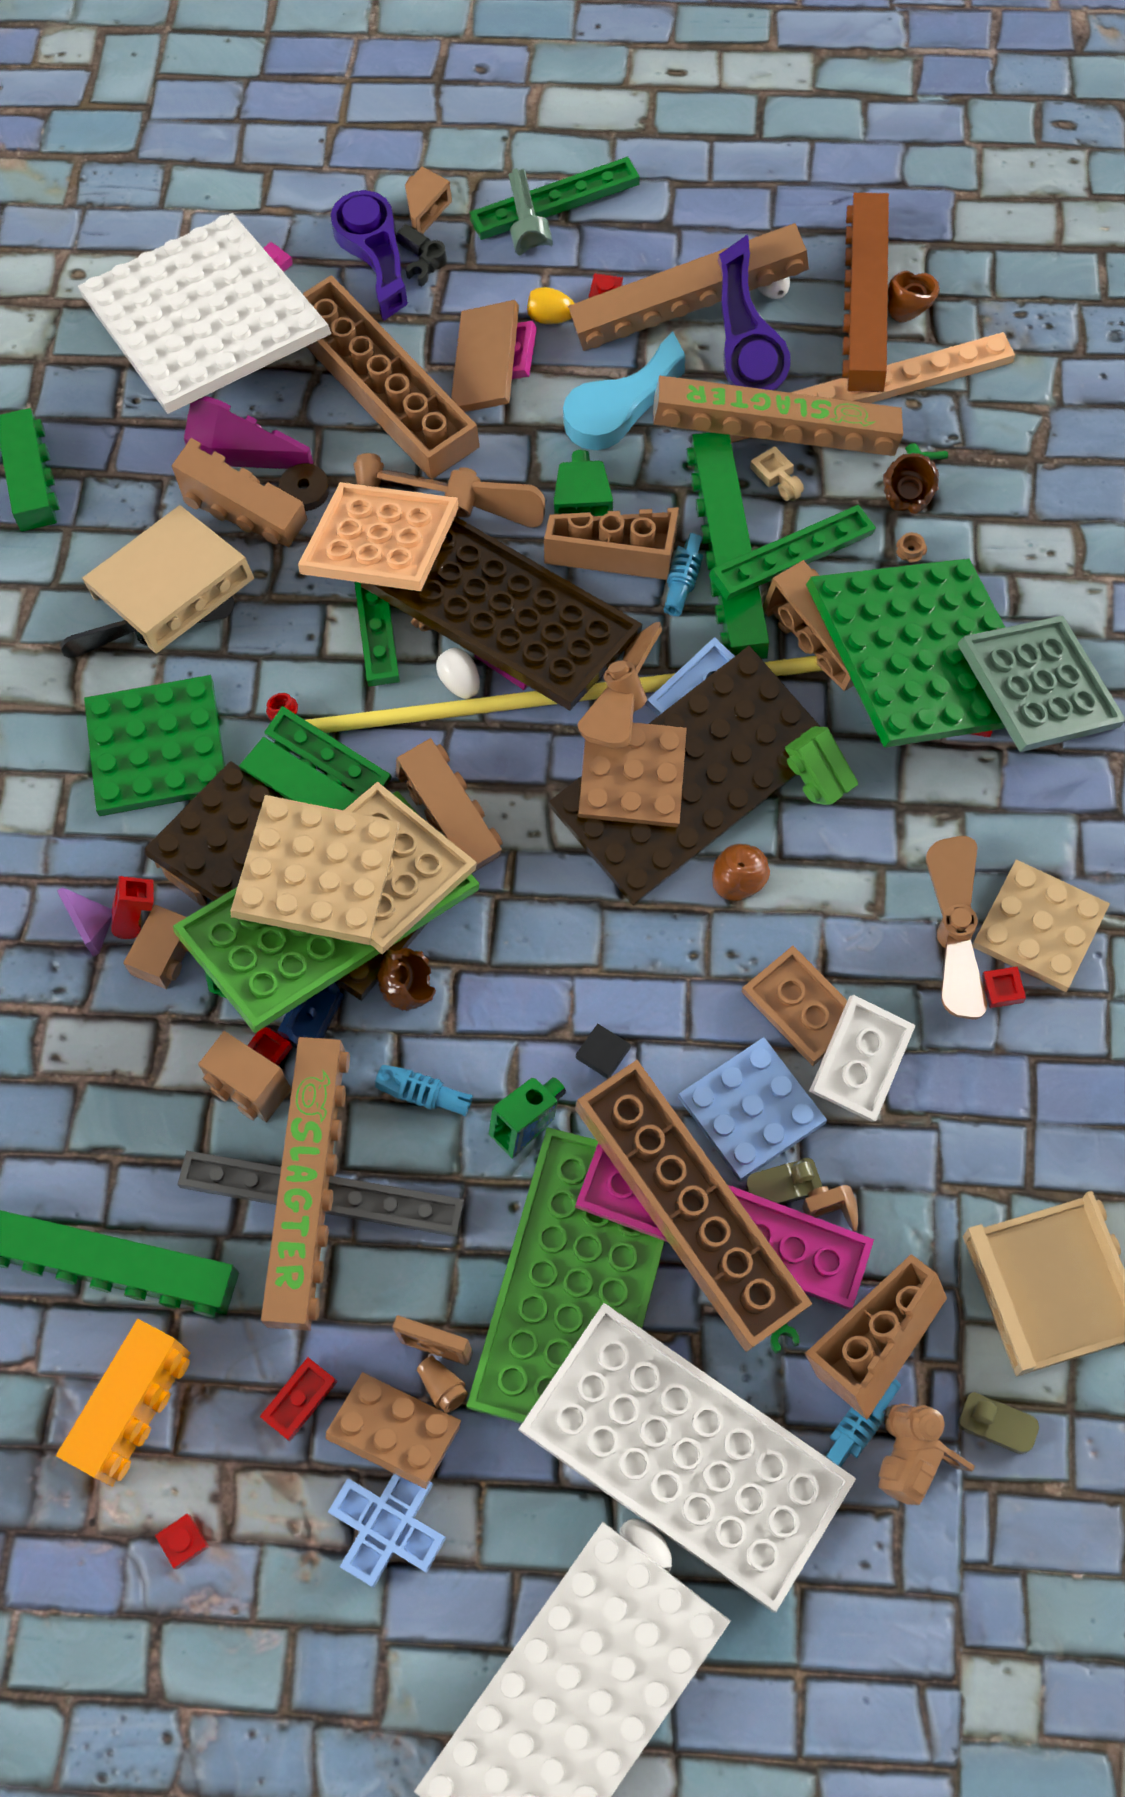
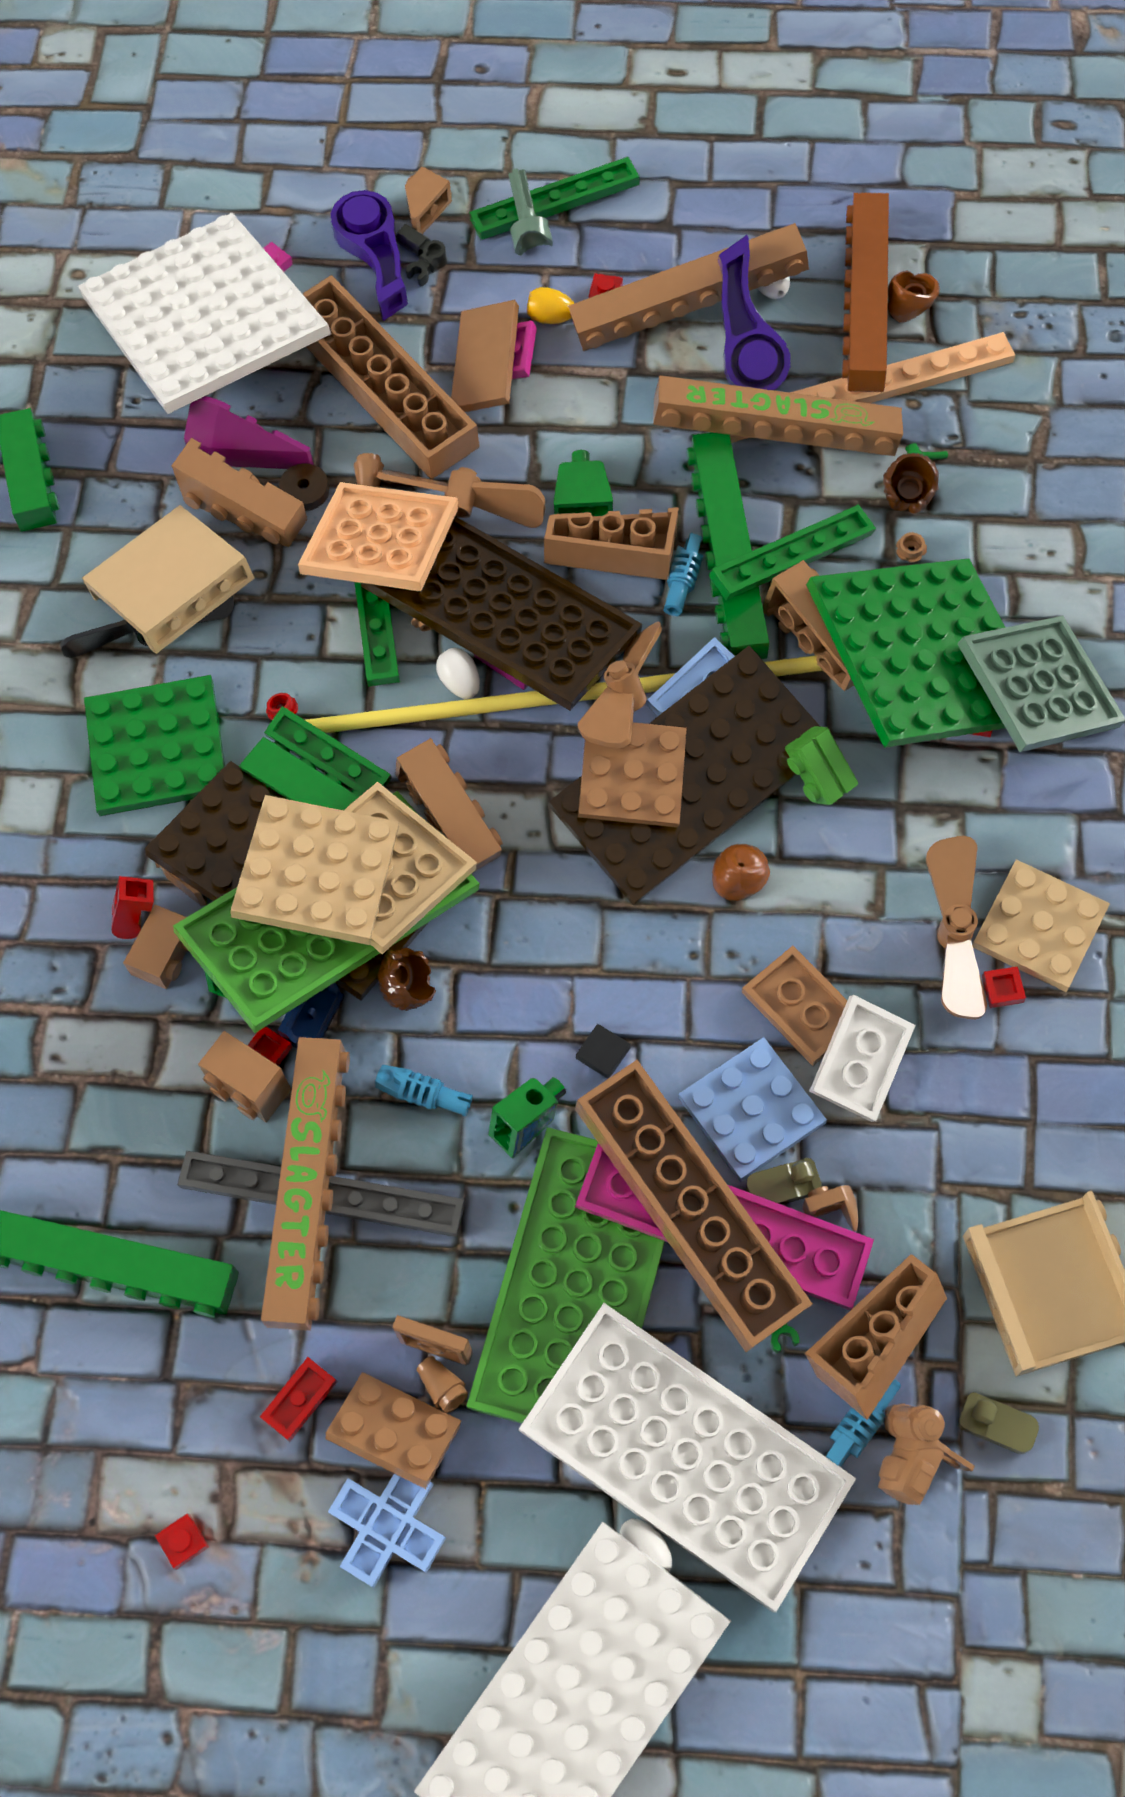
(88, 917): medium lavender slope -> none
(125, 1403): light orange brick -> none
(605, 410): medium azure animal -> none
(775, 468): tan plate -> none

